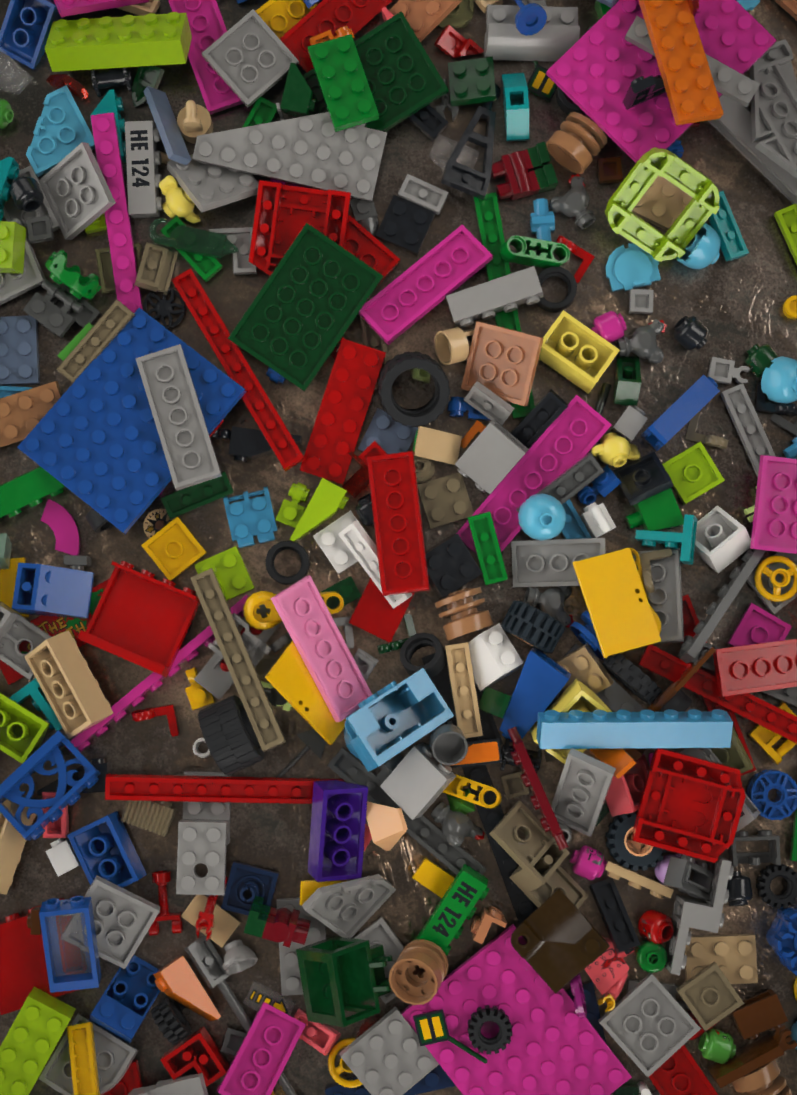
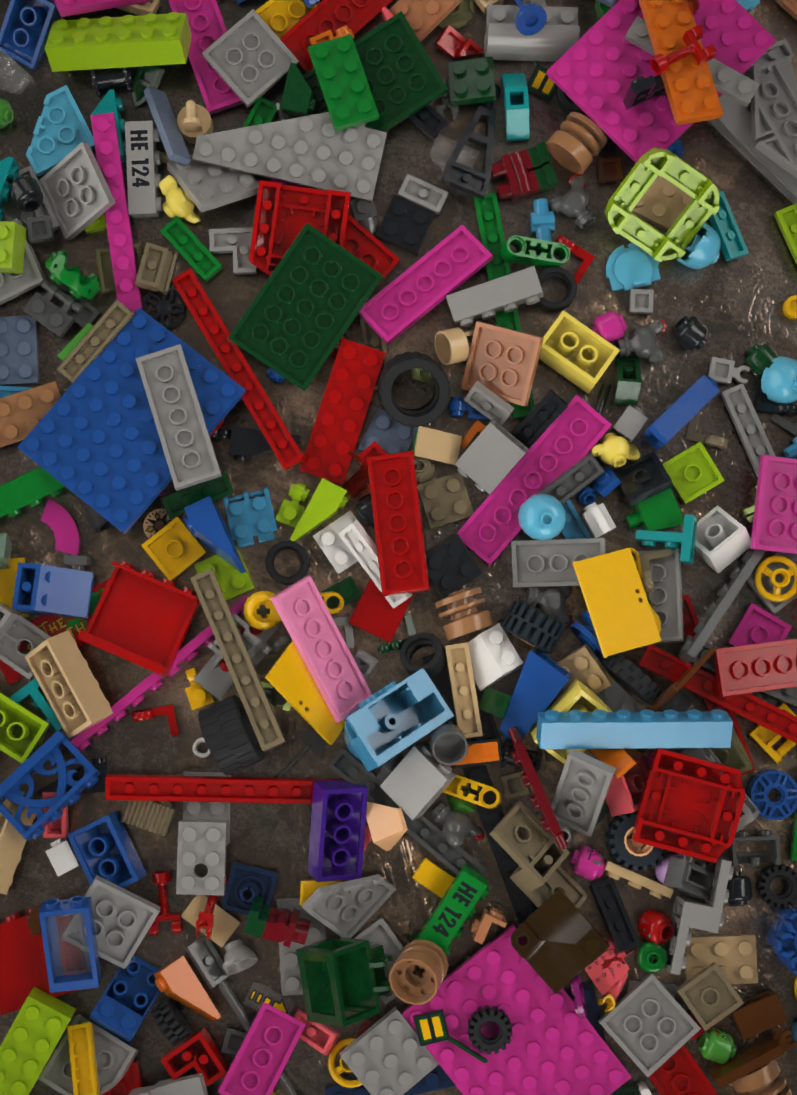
(60, 80): clear red slope -> none
(193, 240): clear green plate -> none
(208, 525): none -> blue slope
(487, 548): green plate -> none
(659, 62): none -> red bar

